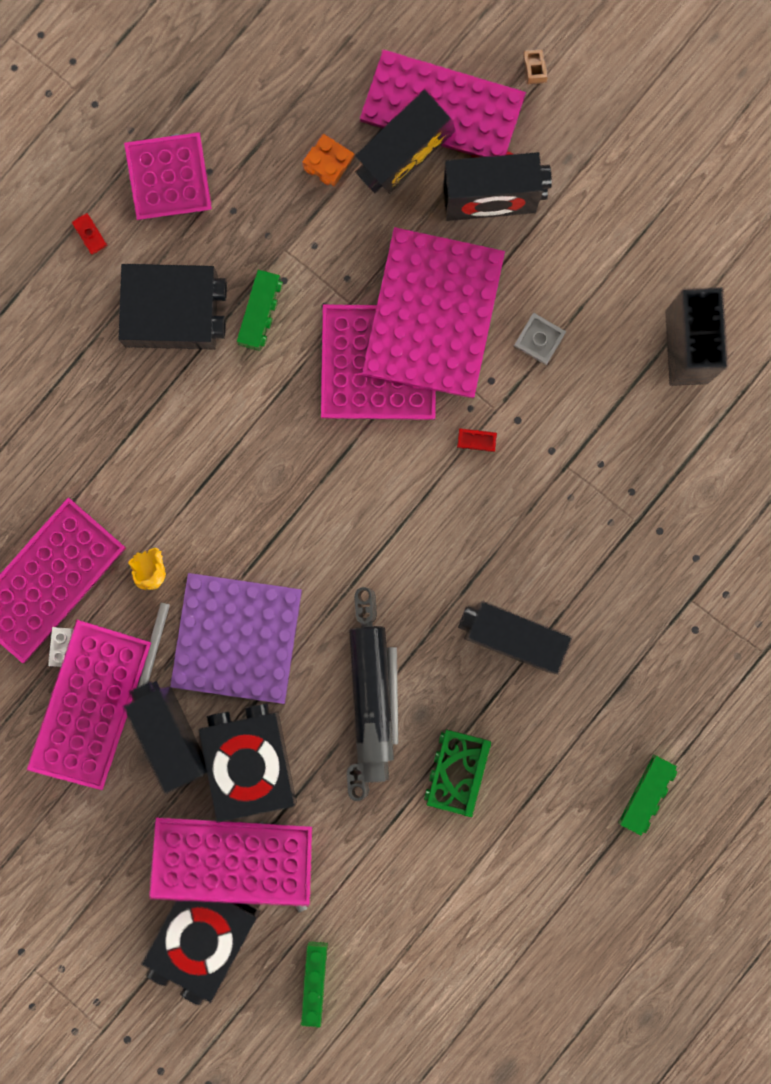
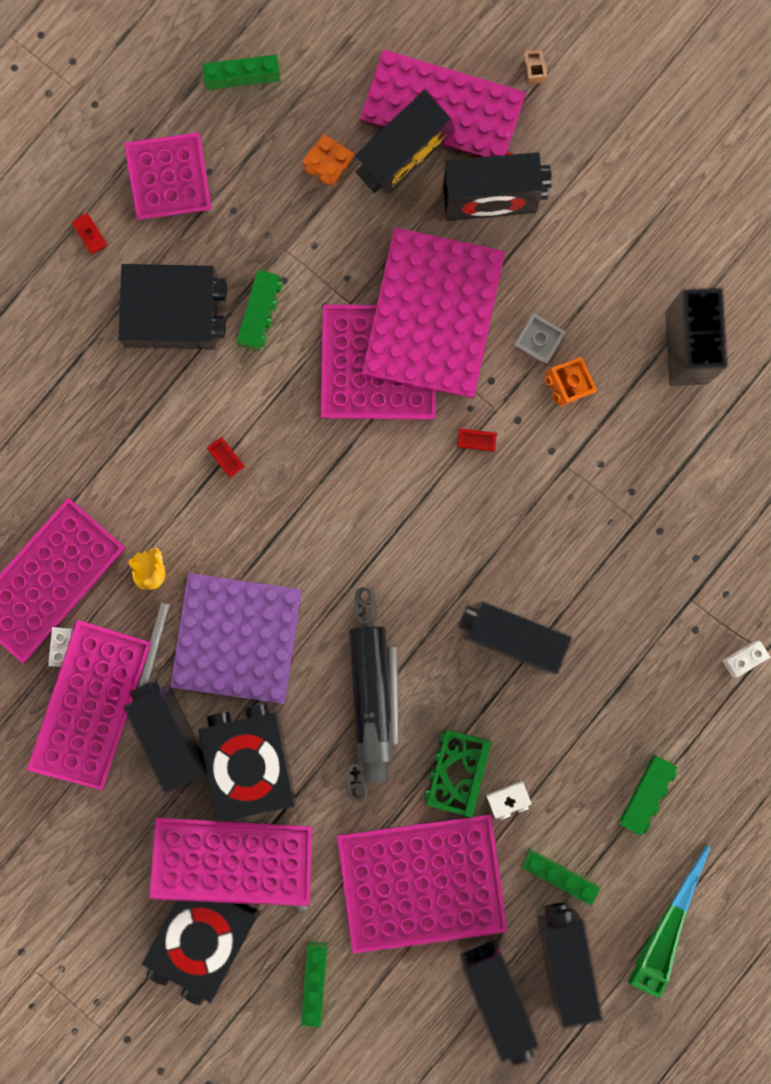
(225, 457): none -> red plate
(241, 72): none -> green brick
(422, 883): none -> dark pink plate
(499, 1003): none -> black brick
(515, 791): none -> white brick
(560, 876): none -> green brick
(569, 966): none -> black brick
(570, 381): none -> orange plate
(658, 954): none -> green plate
(746, 658): none -> white brick

